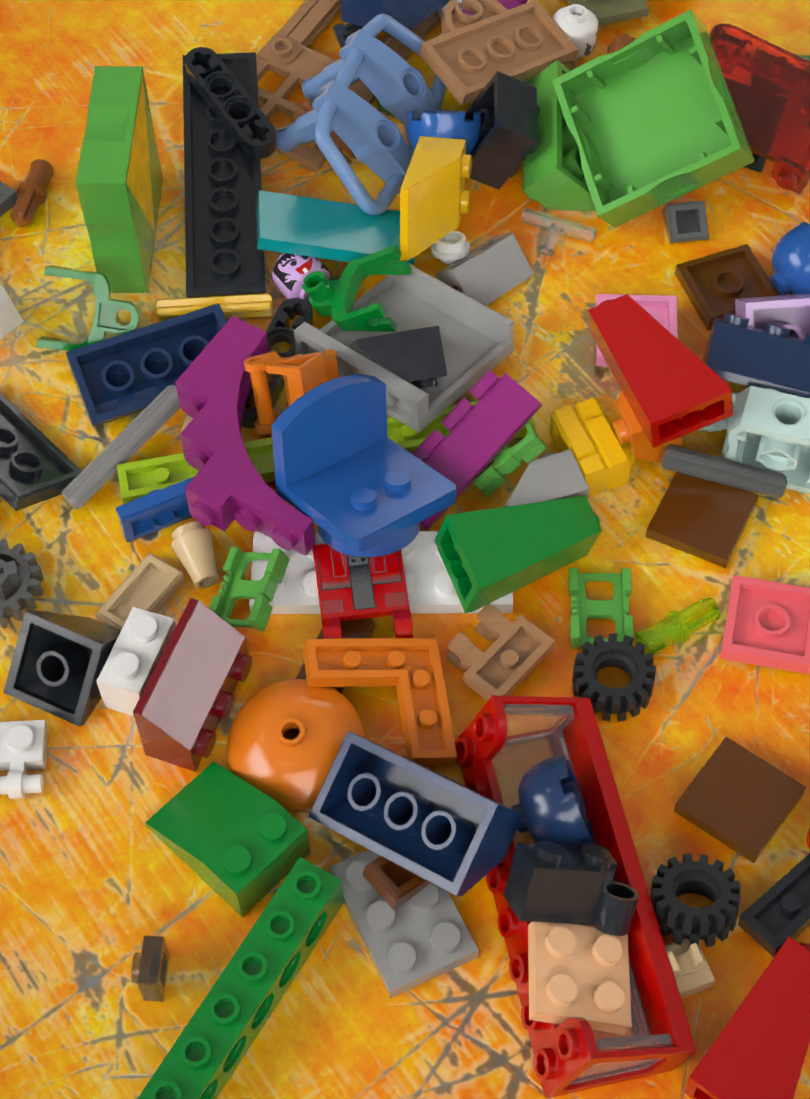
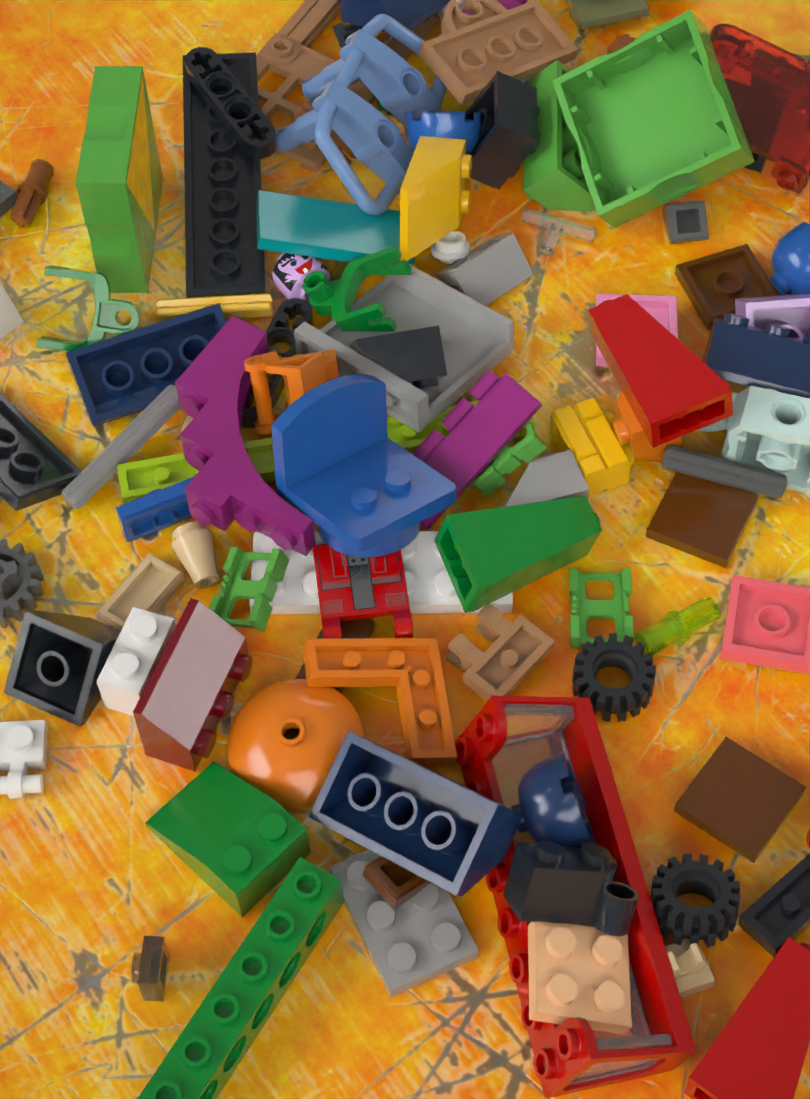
(579, 26): white head -> none

